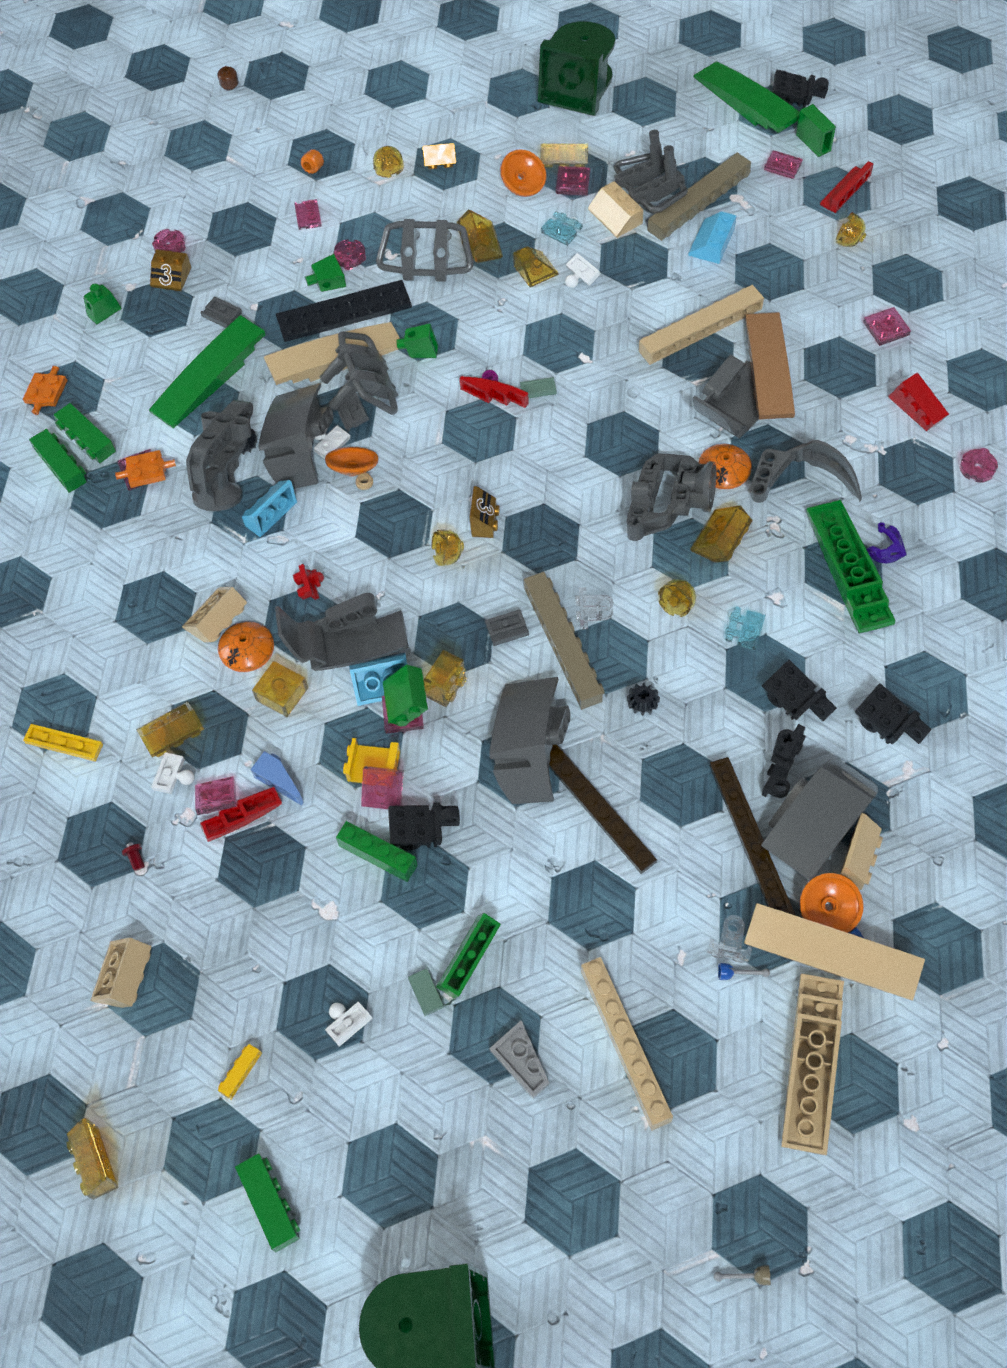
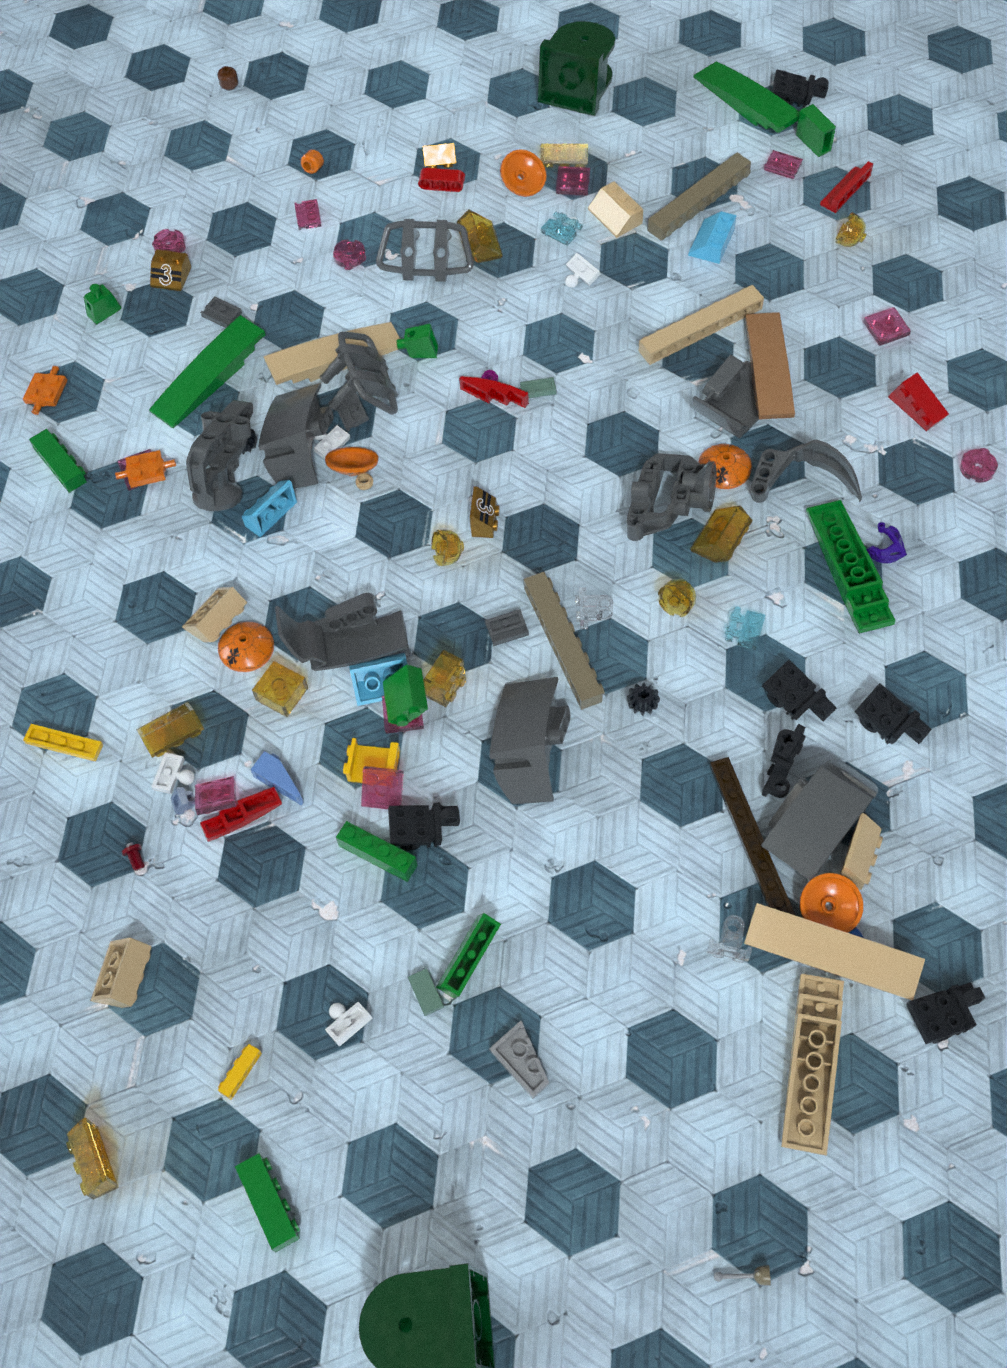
(84, 433): green brick -> none
(180, 800): none -> sand blue tile
(311, 581): red hips -> none
(326, 274): green torso -> none
(343, 310): black plate -> none
(388, 161): clear yellow cylinder -> none
(441, 179): none -> red beam
(533, 266): clear yellow slope -> none
(600, 811): dark brown plate -> none
(626, 1044): tan brick -> none
(646, 172): dark grey piece -> none
(726, 971): hinge -> none
(945, 1012): none -> black plate

